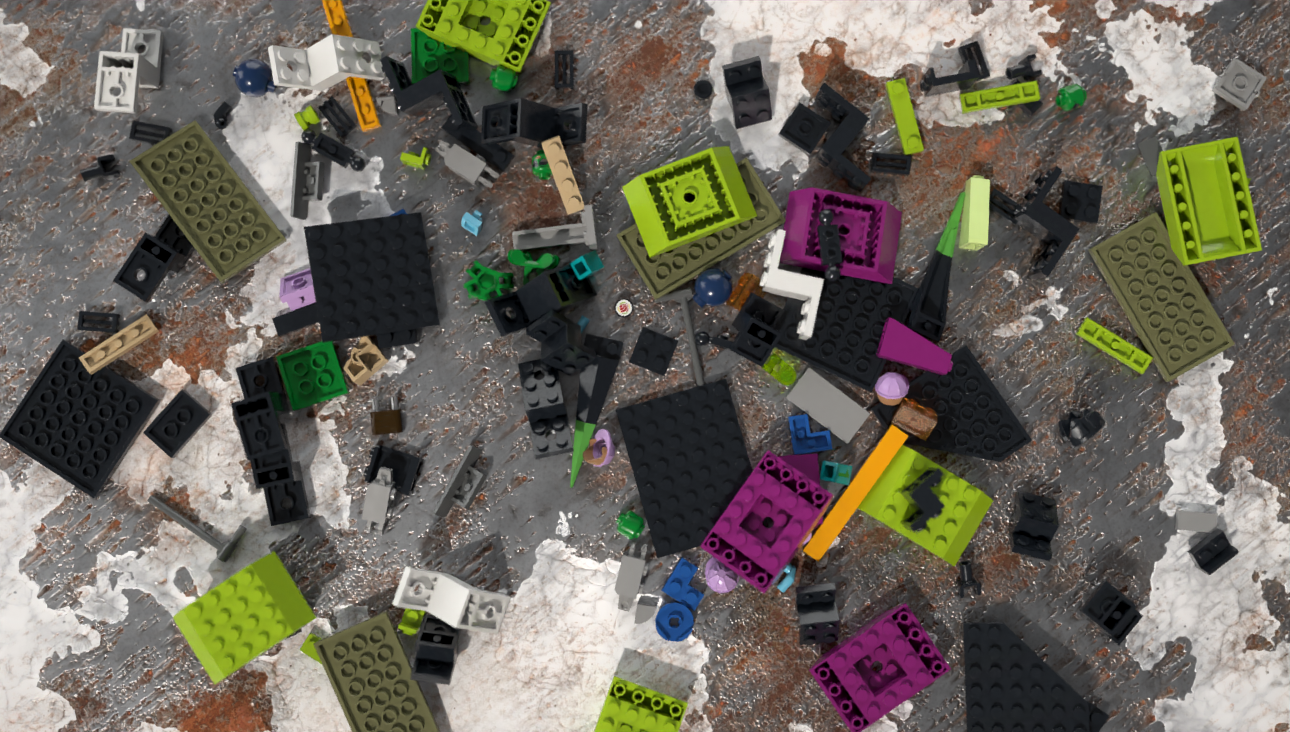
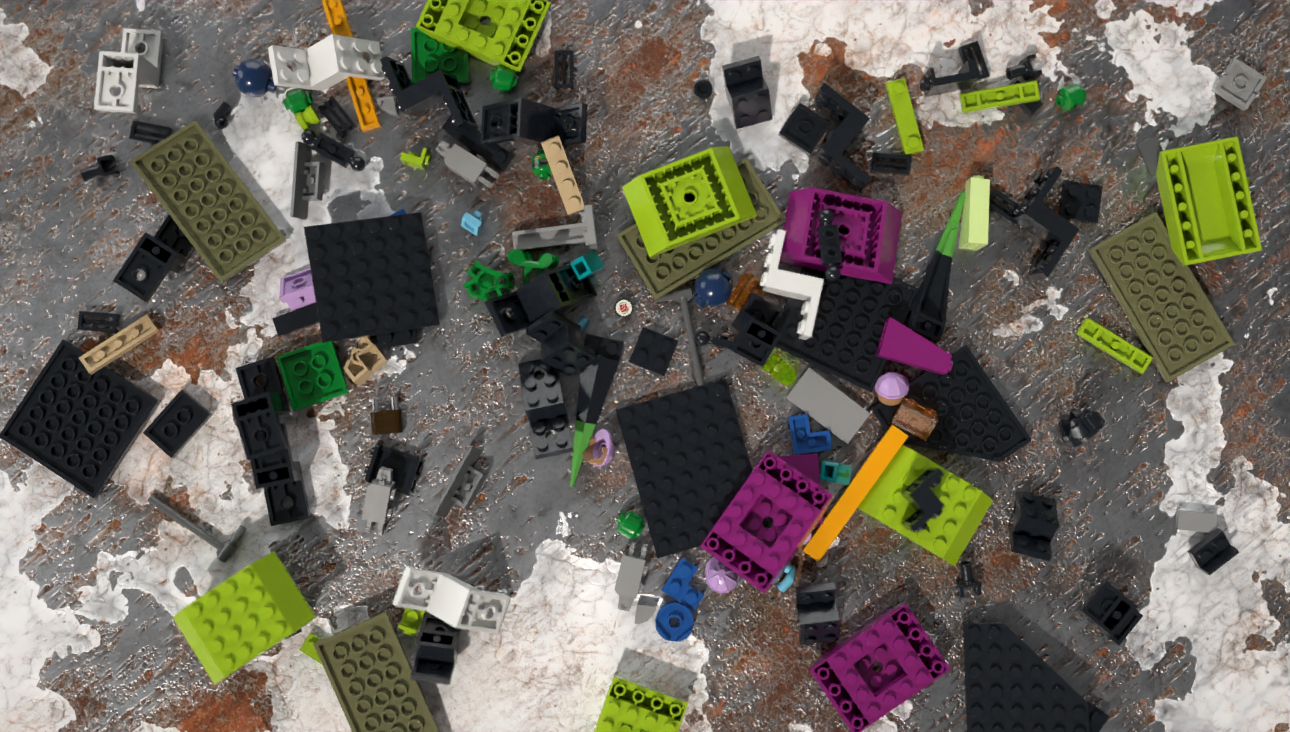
(297, 100): none -> green head

